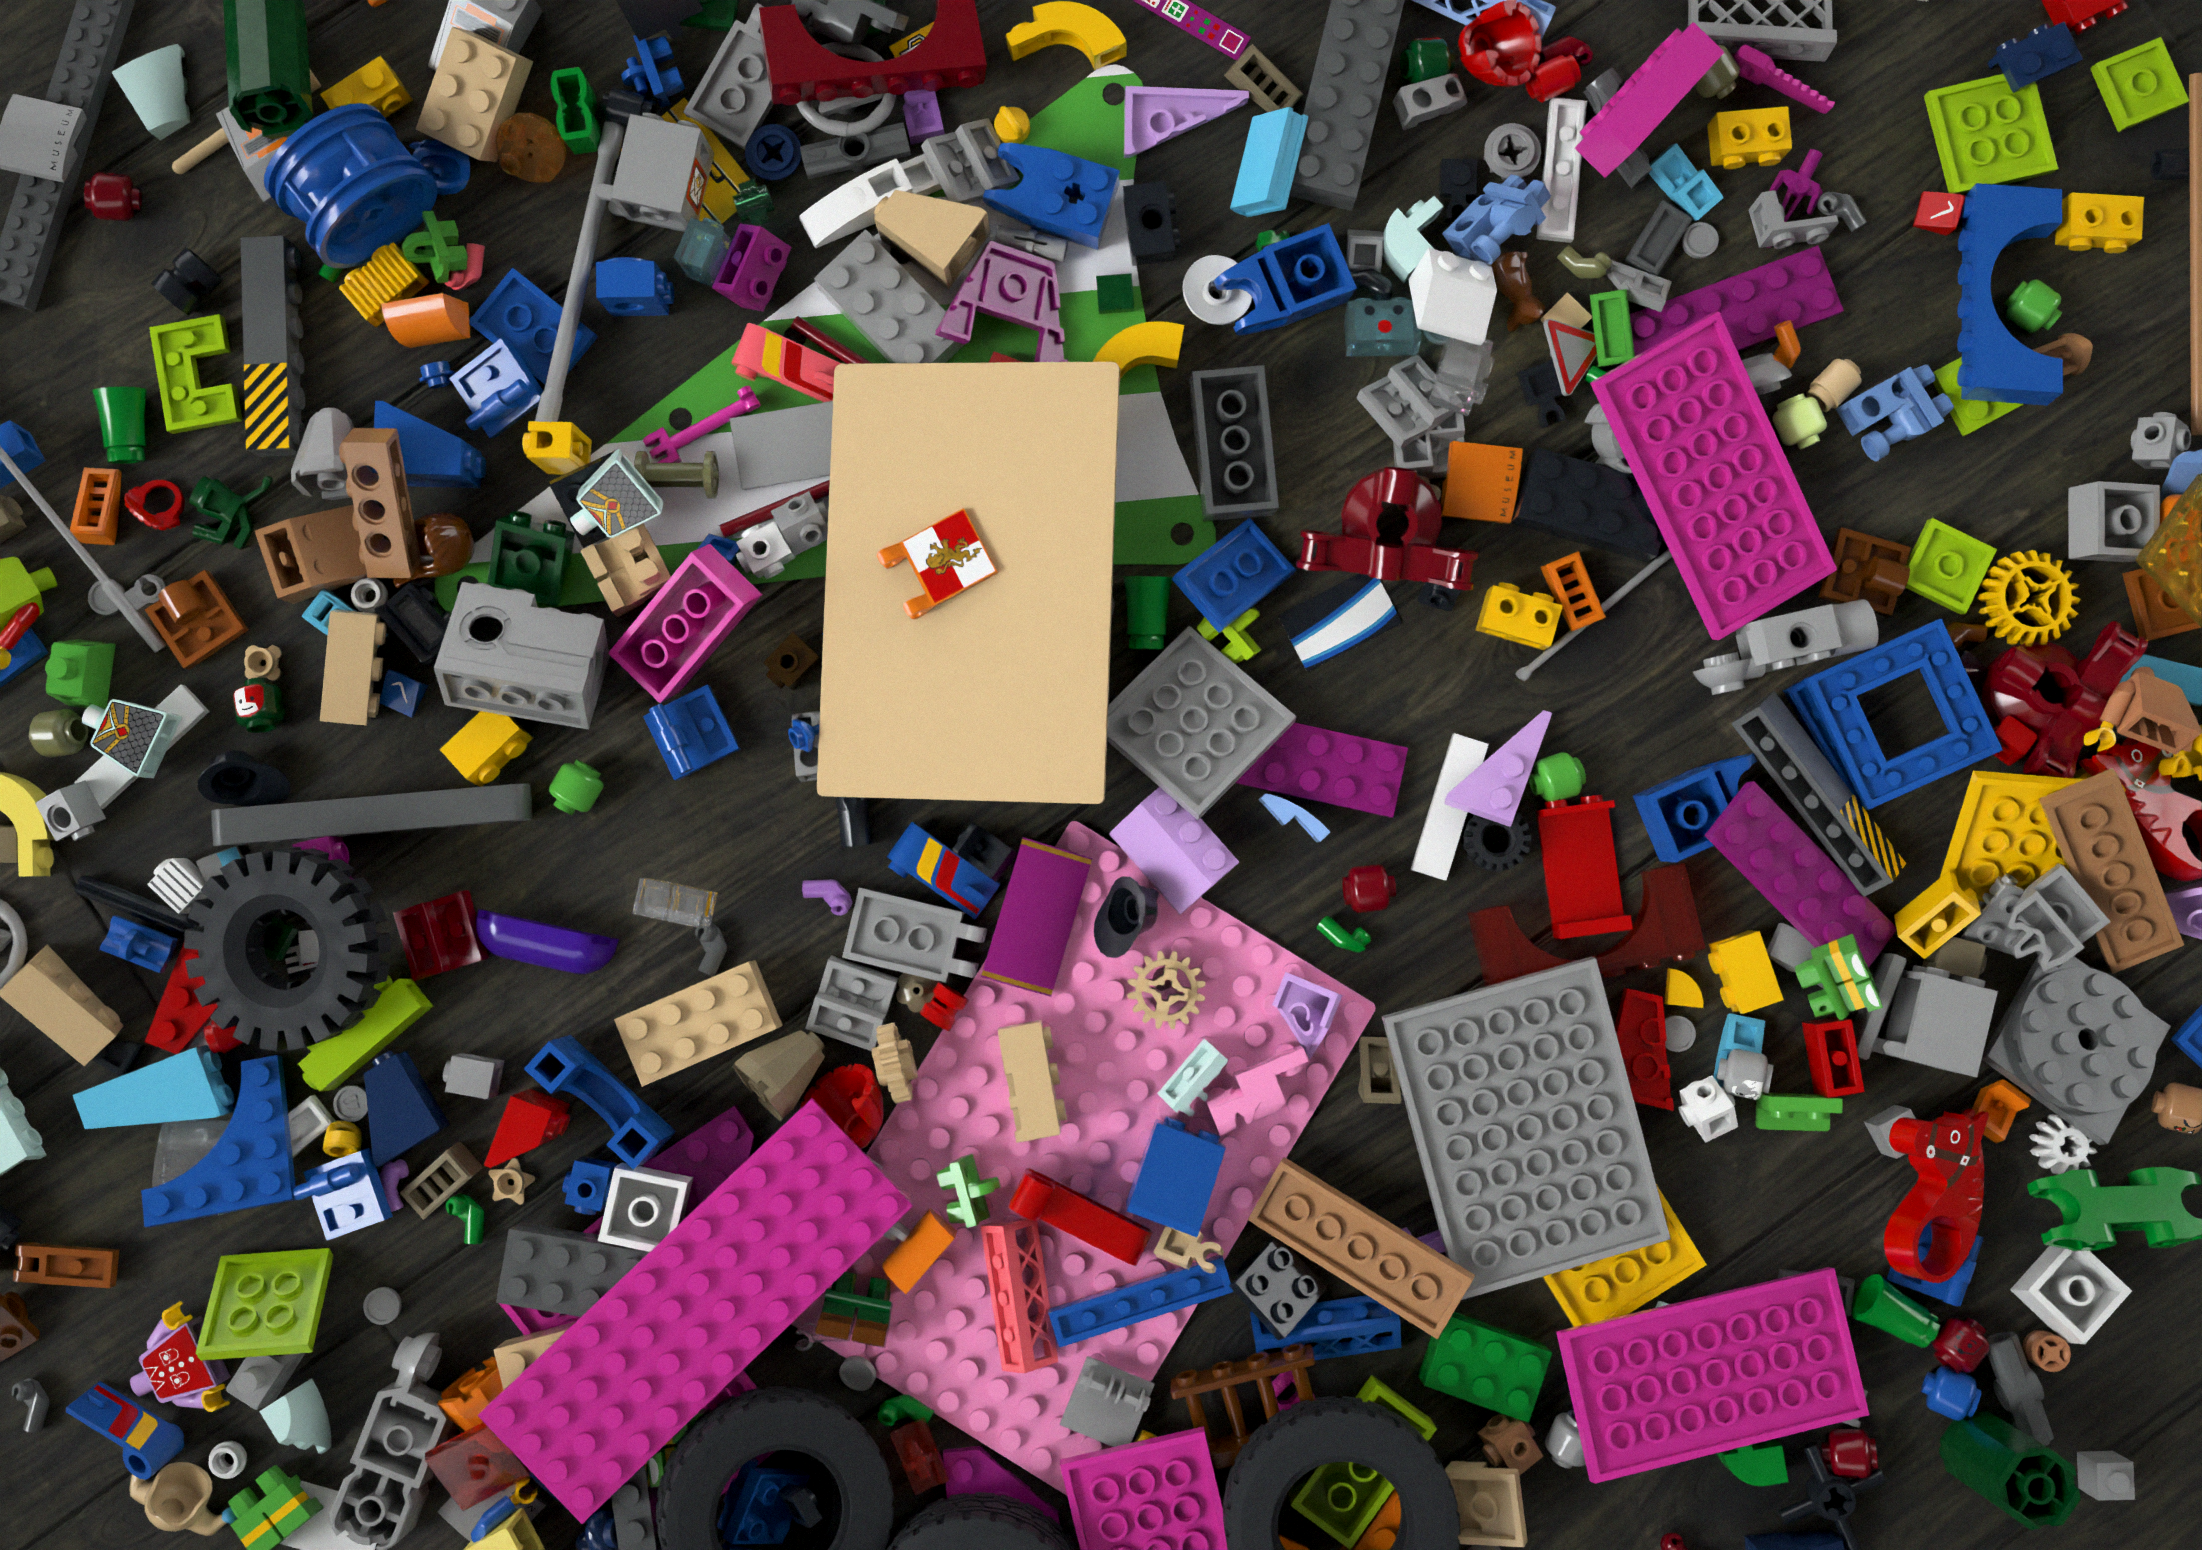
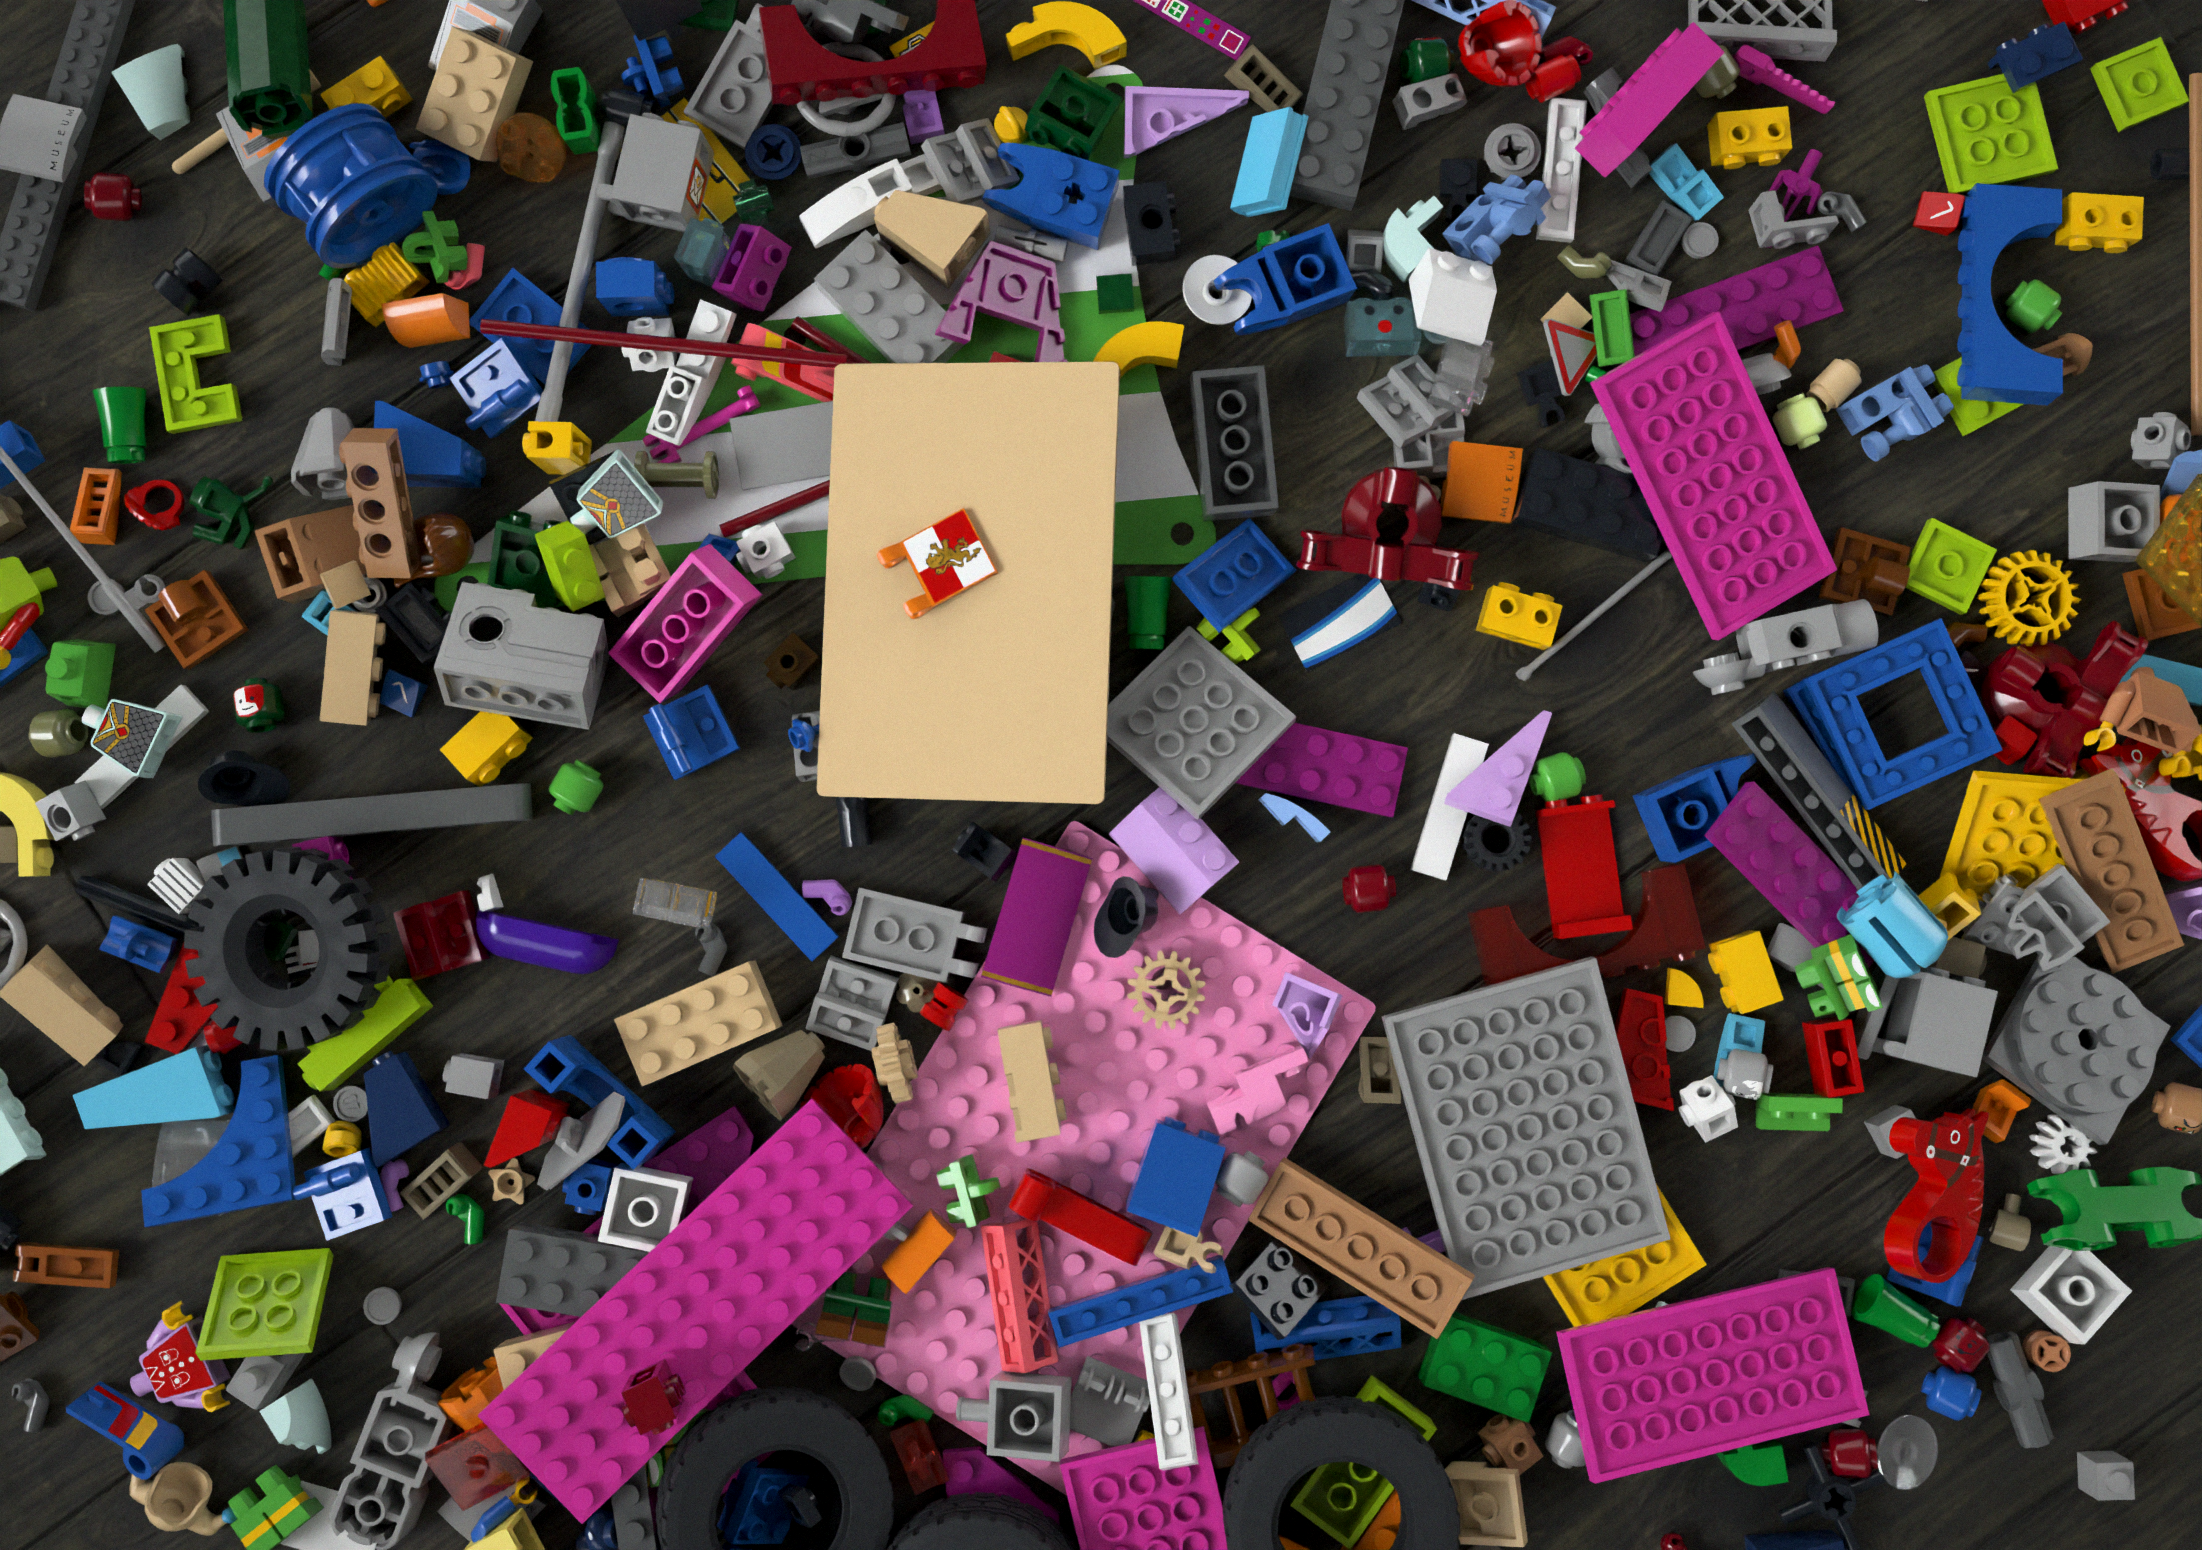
(220, 1467): white plate -> none
(253, 658): tan plate -> none
(272, 345): dark grey brick -> none
(336, 322): none -> light grey slope
(345, 584): none -> tan tile
(490, 897): none -> white tile
(570, 565): none -> lime brick
(581, 1140): none -> light grey shield
(650, 359): none -> white brick
(653, 1398): none -> dark red brick
(660, 343): none -> dark red piece
(692, 379): none -> white slope
(777, 896): none -> blue tile
(802, 522): light grey brick -> none
(941, 870): blue door -> none
(1024, 1415): none -> light grey brick
(1072, 113): none -> dark green plate
(1168, 1392): none -> white tile
(1192, 1076): light aqua plate -> none
(1241, 1178): none -> light grey head
(1341, 938): green arm -> none
(1516, 284): reddish brown animal -> none
(1561, 596): orange slope -> none
(1894, 927): none -> medium azure cylinder
(1907, 1452): none -> clear dish
(2009, 1227): none -> dark tan piece
(2010, 1470): dark green brick -> none

